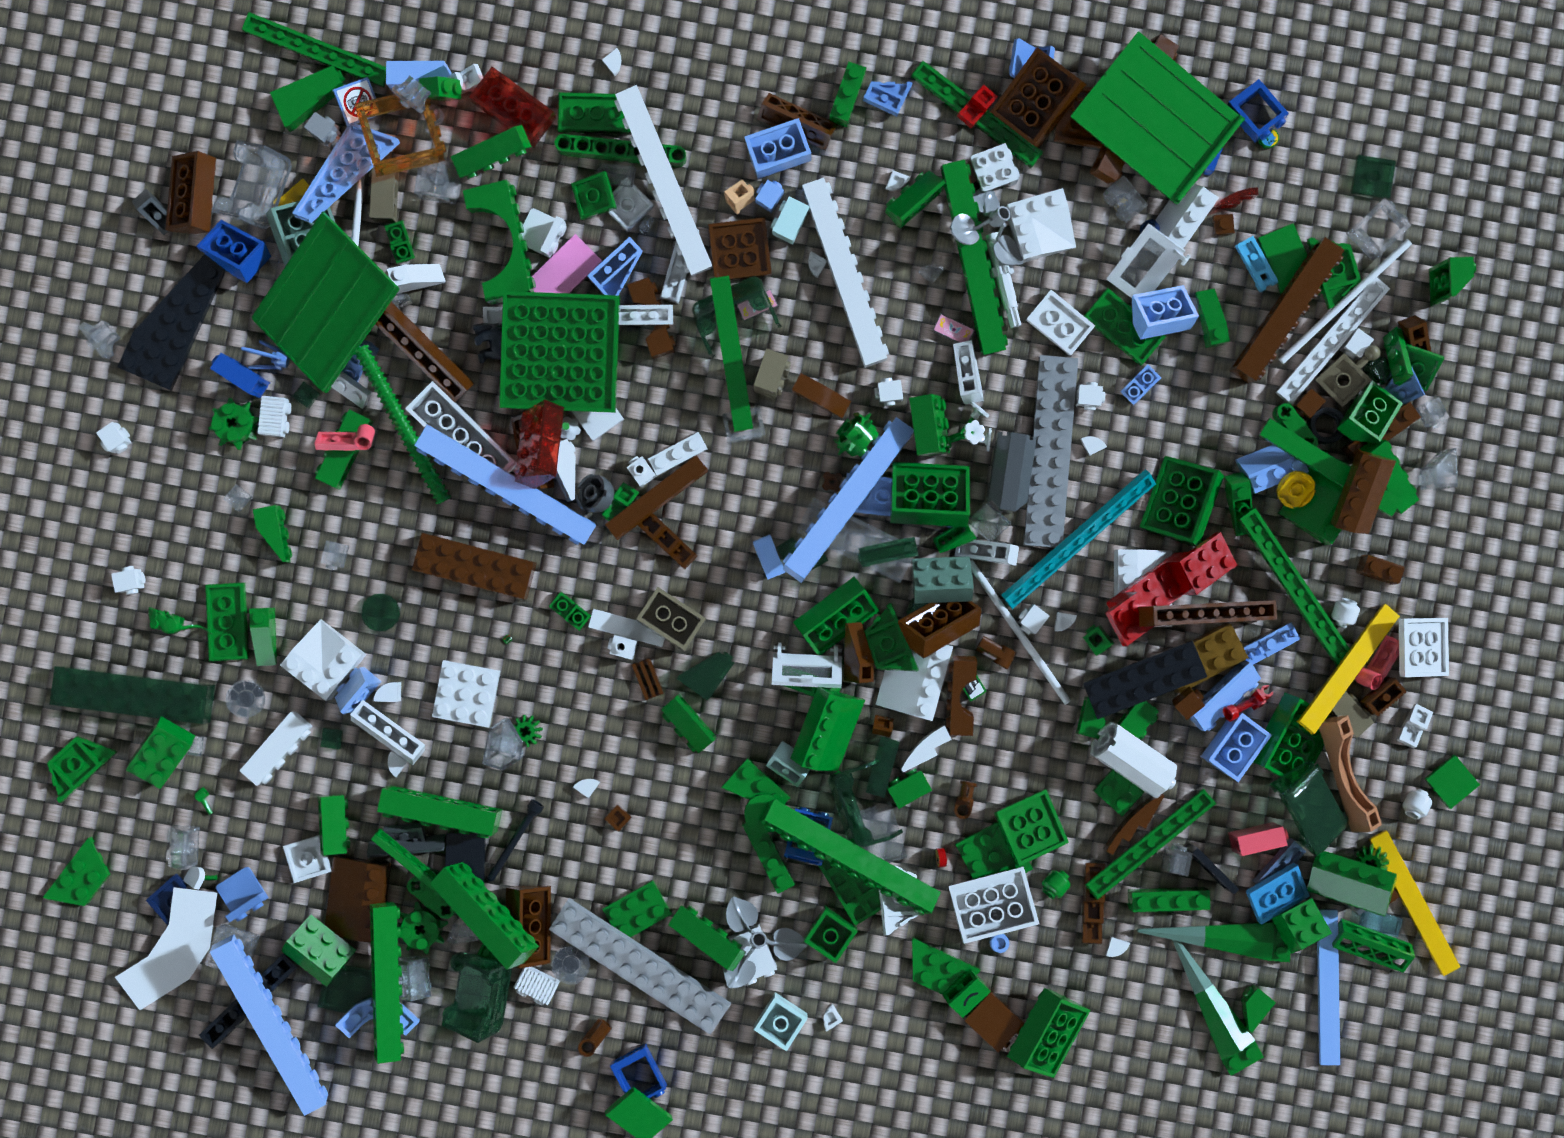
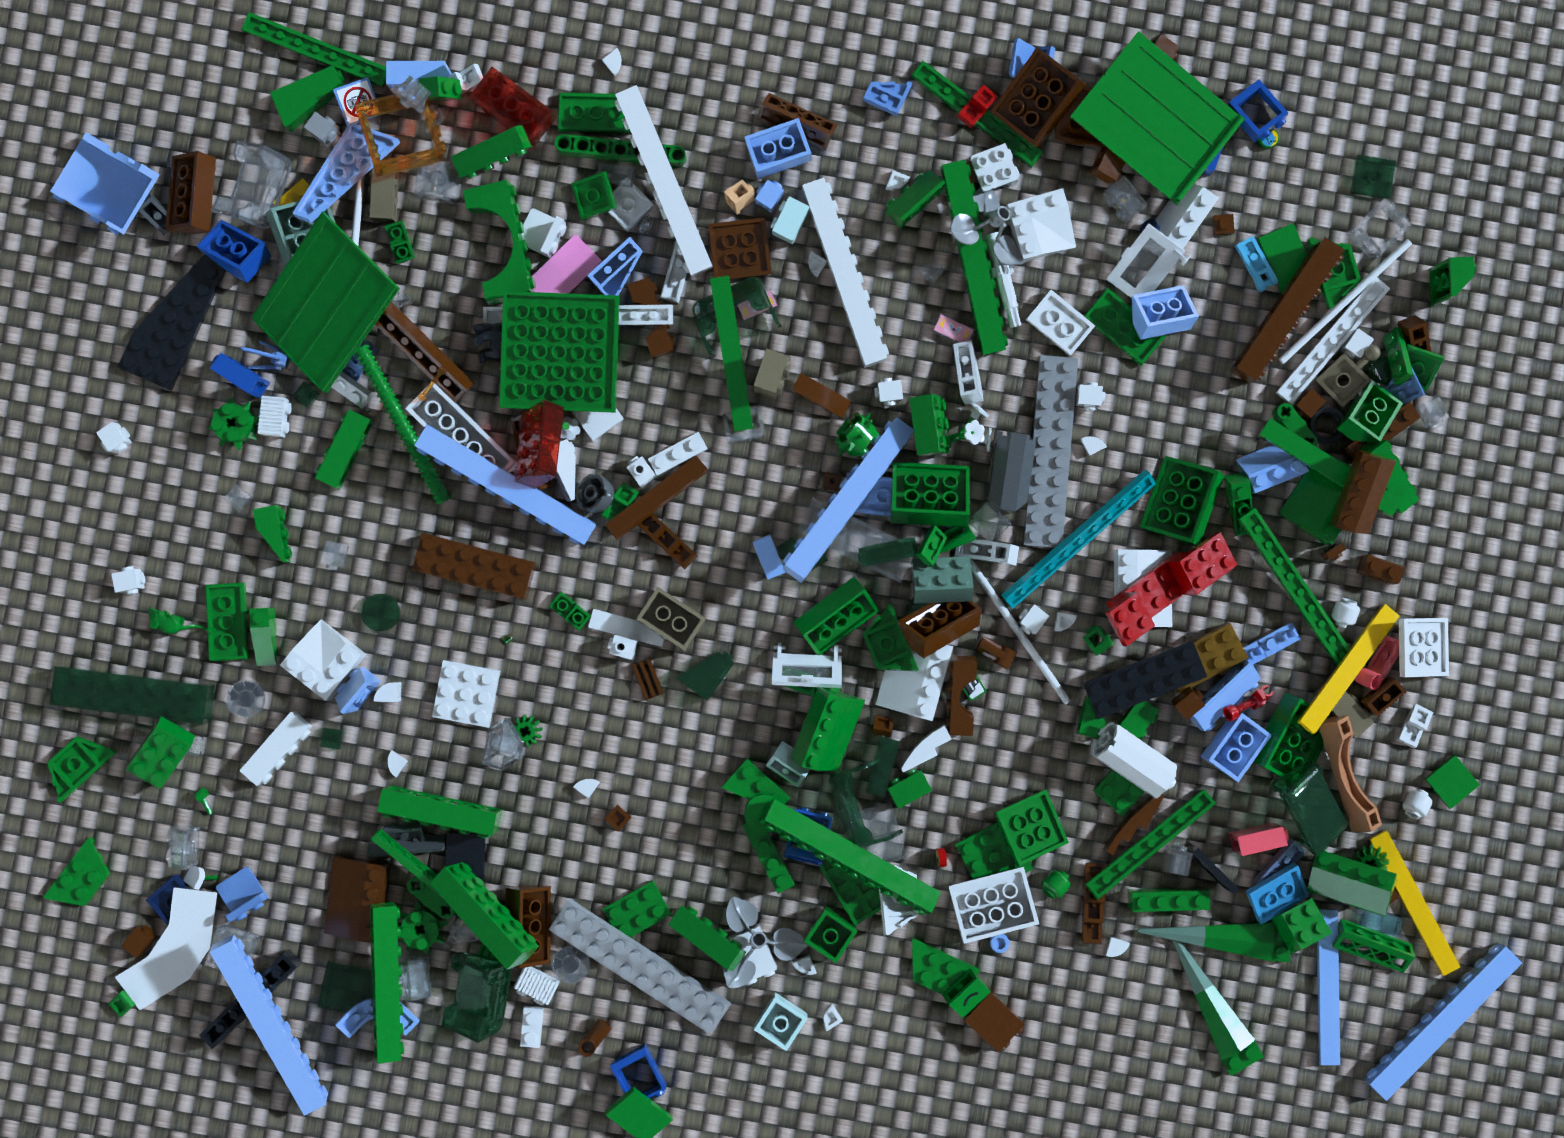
(100, 337): clear brick -> none
(104, 184): none -> light blue panel
(121, 1004): none -> green tile
(139, 940): none -> reddish brown brick
(305, 859): white tile -> none
(318, 950): brick -> none
(333, 824): green brick -> none
(346, 440): coral plate -> none
(387, 732): white brick -> none
(415, 276): white slope -> none
(441, 371): none -> clear orange hinge
(531, 1027): none -> white plate
(534, 809): black piece -> none
(688, 724): green slope -> none
(804, 965): none -> white tile
(847, 94): green brick -> none
(857, 655): reddish brown slope -> none
(931, 546): none -> green plate
(965, 799): reddish brown connector -> none
(1048, 1033): green slope -> none
(1140, 384): light blue slope -> none
(1207, 613): reddish brown brick -> none
(1212, 319): green slope -> none
(1233, 200): clear red slope -> none
(1255, 1006): green slope -> none
(1296, 489): yellow tile -> none
(1333, 552): none -> reddish brown plate
(1440, 471): clear slope -> none
(1442, 1021): none -> light blue brick

